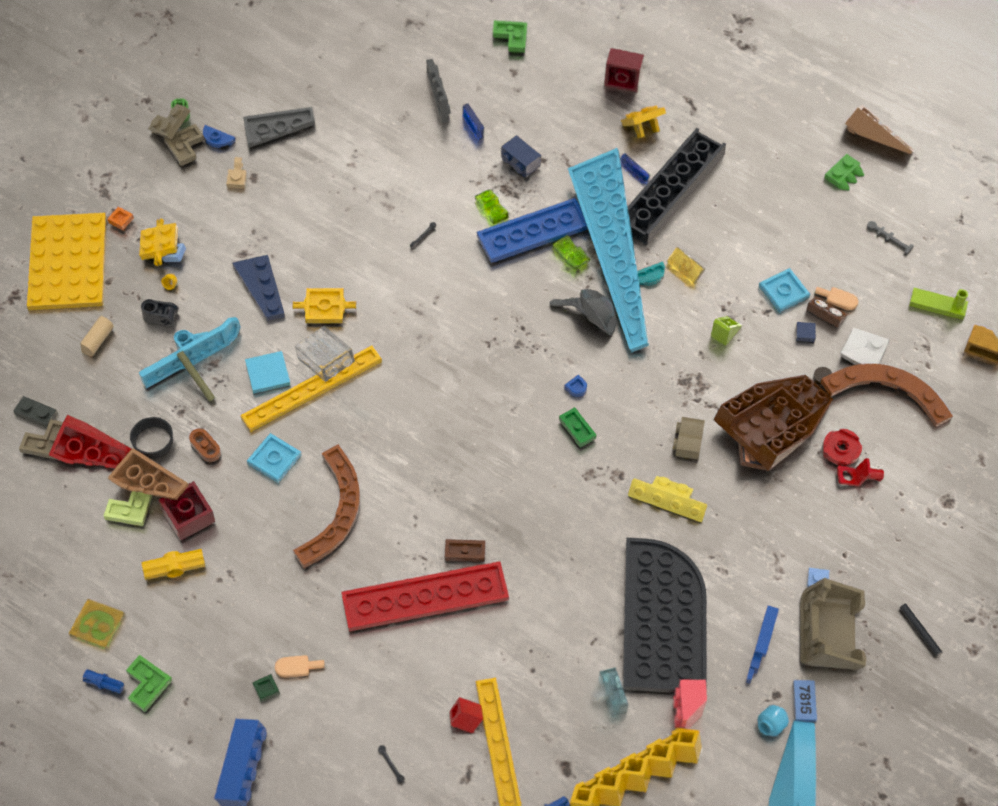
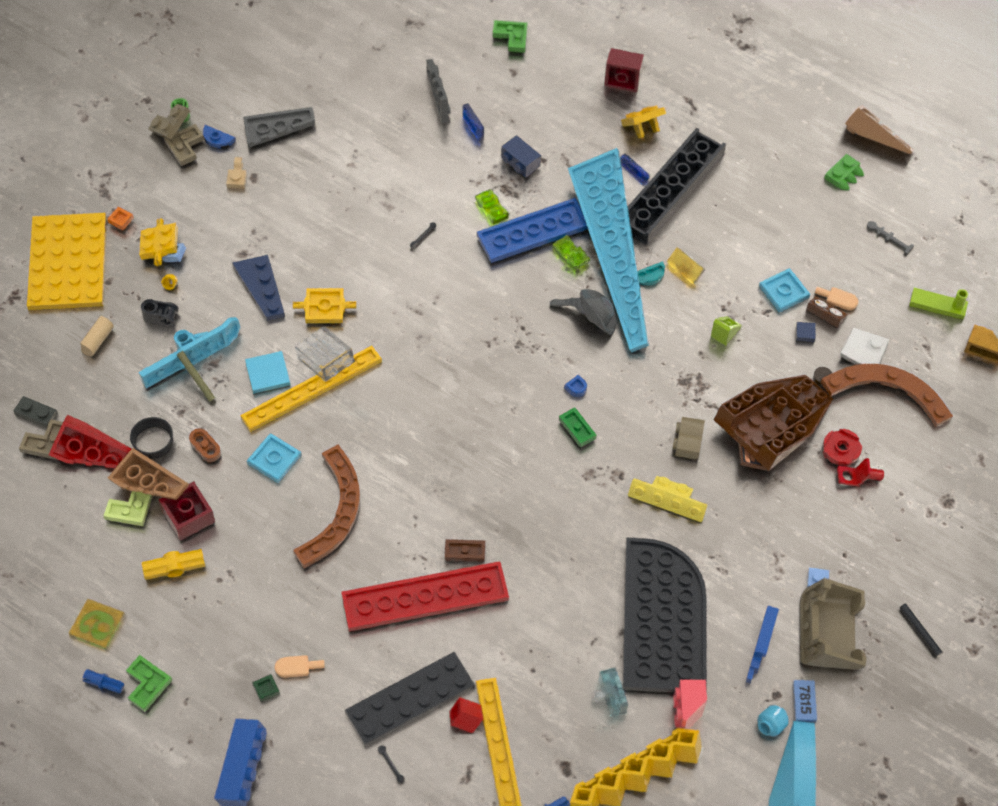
(409, 699): none -> black plate

